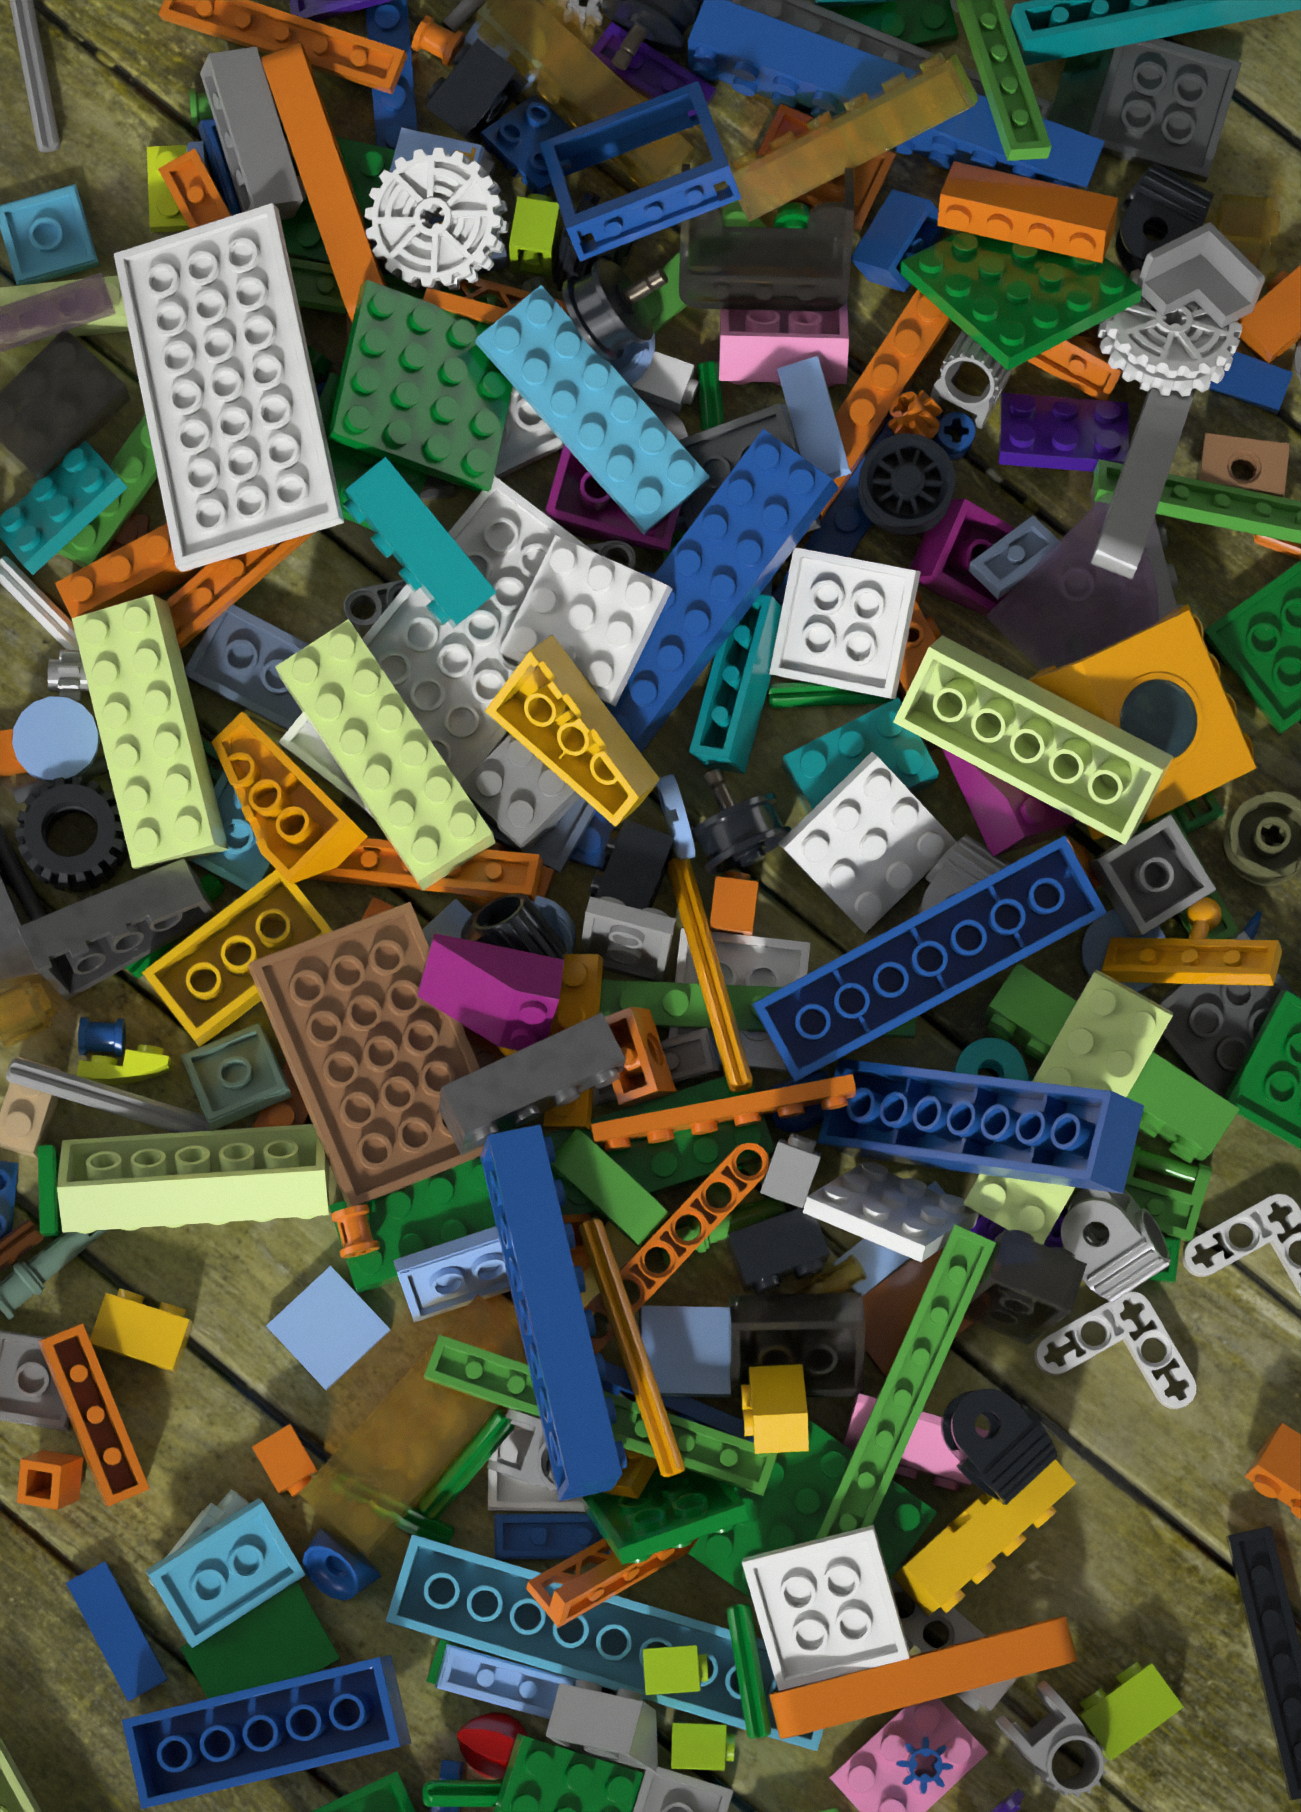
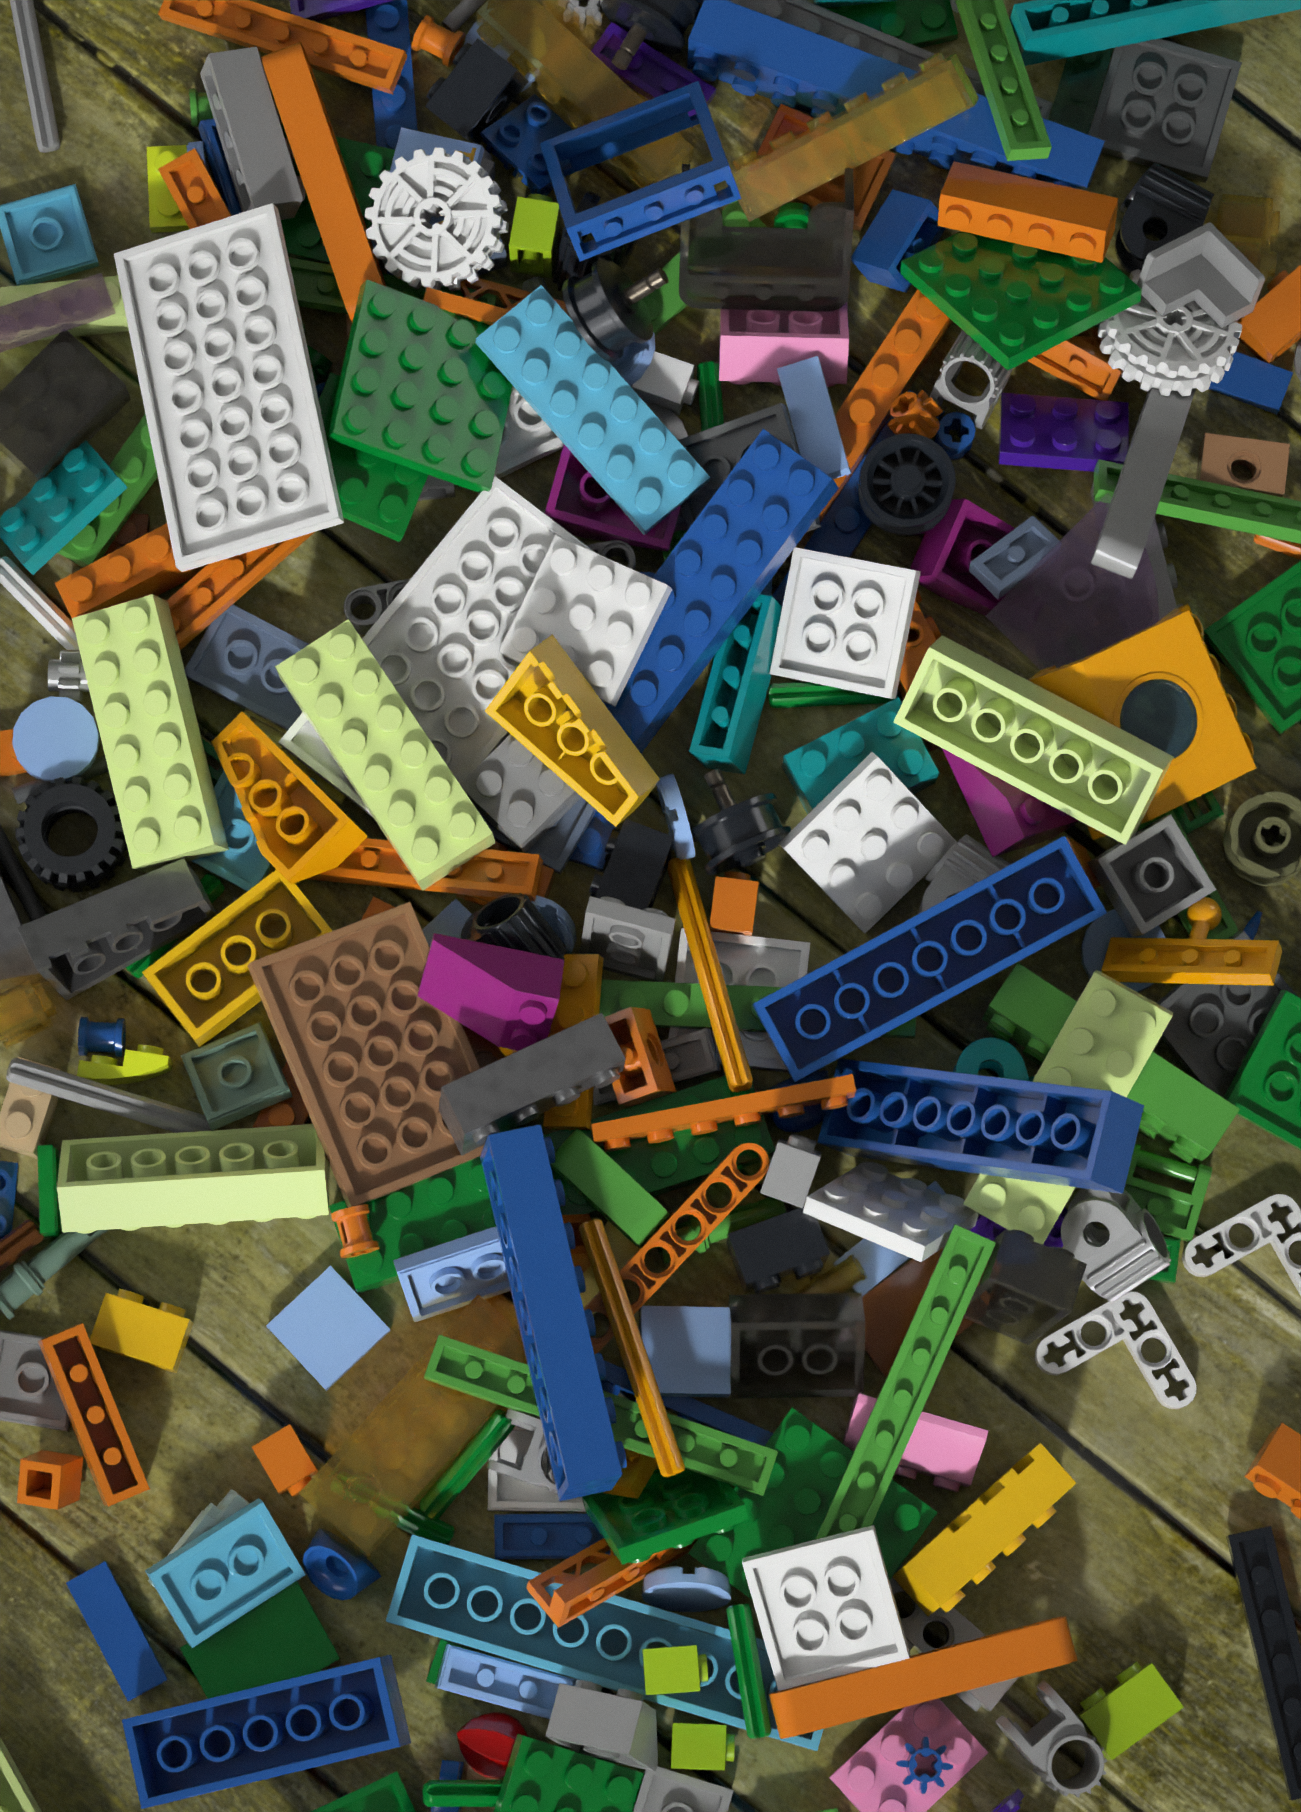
(418, 542): teal brick -> none
(681, 1592): none -> light blue tile
(776, 1409): yellow brick -> none
(1010, 1452): black piece -> none

